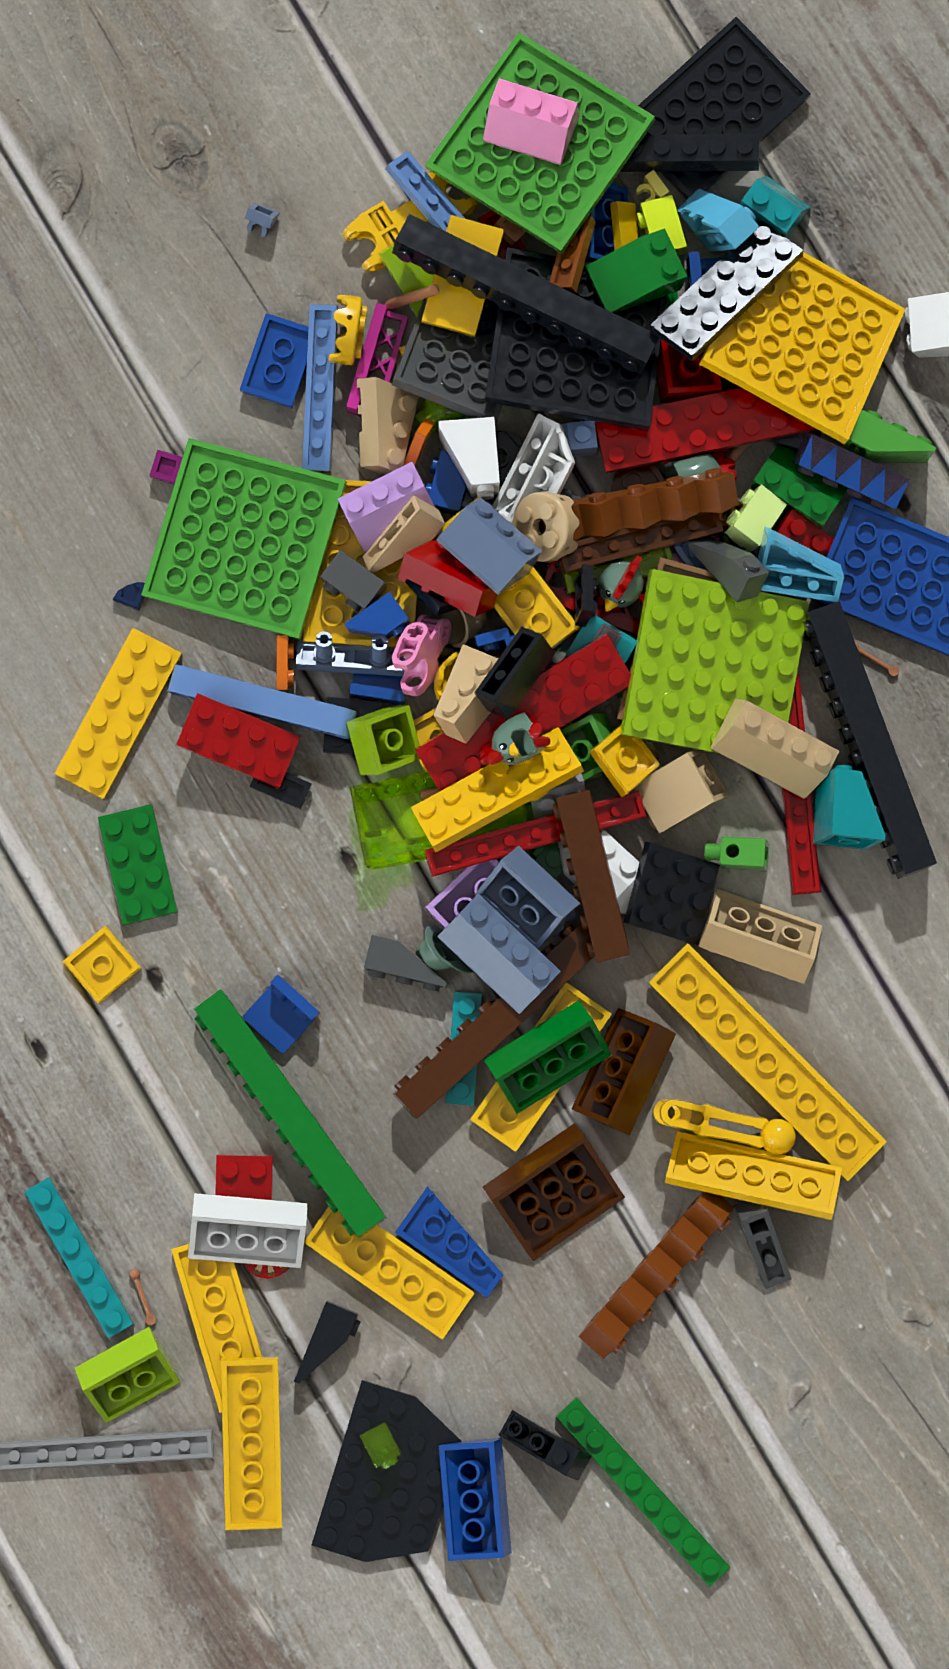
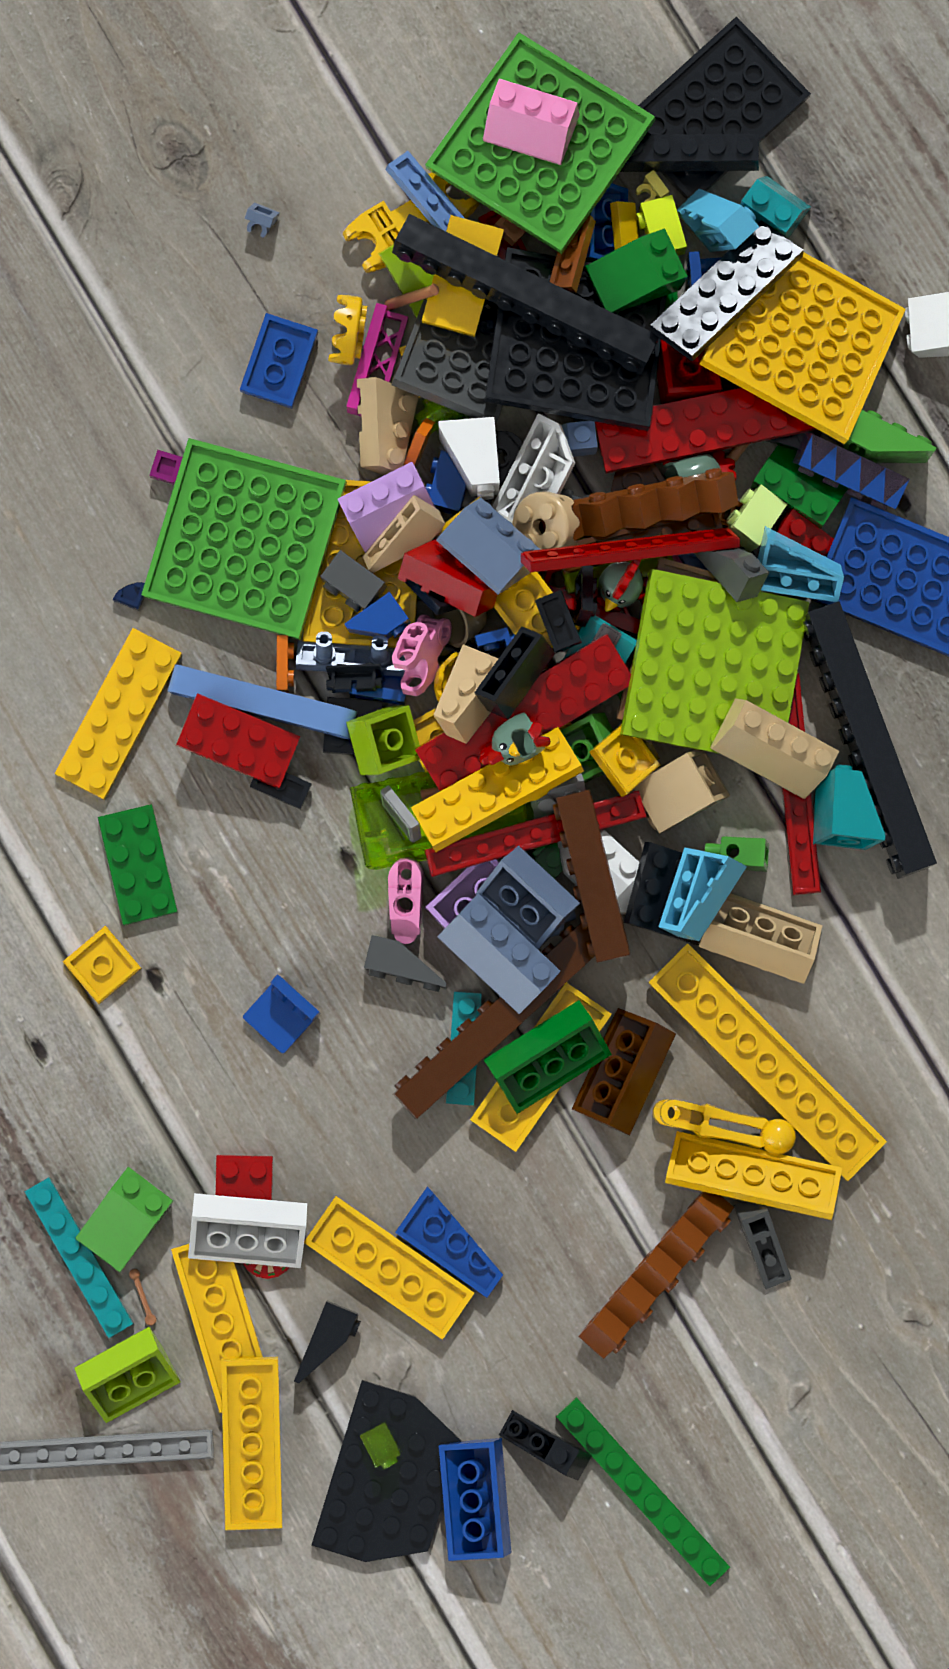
(124, 1219): none -> bright green slope
(289, 1113): green brick -> none
(320, 389): medium blue plate -> none
(342, 676): none -> black hinge
(400, 814): none -> light grey tile
(405, 922): none -> bright pink piece
(437, 954): sand green piece -> none
(554, 1191): reddish brown slope -> none
(558, 621): none -> black plate
(629, 549): none -> red tile
(699, 892): none -> medium azure wedge
(891, 670): nougat hinge -> none

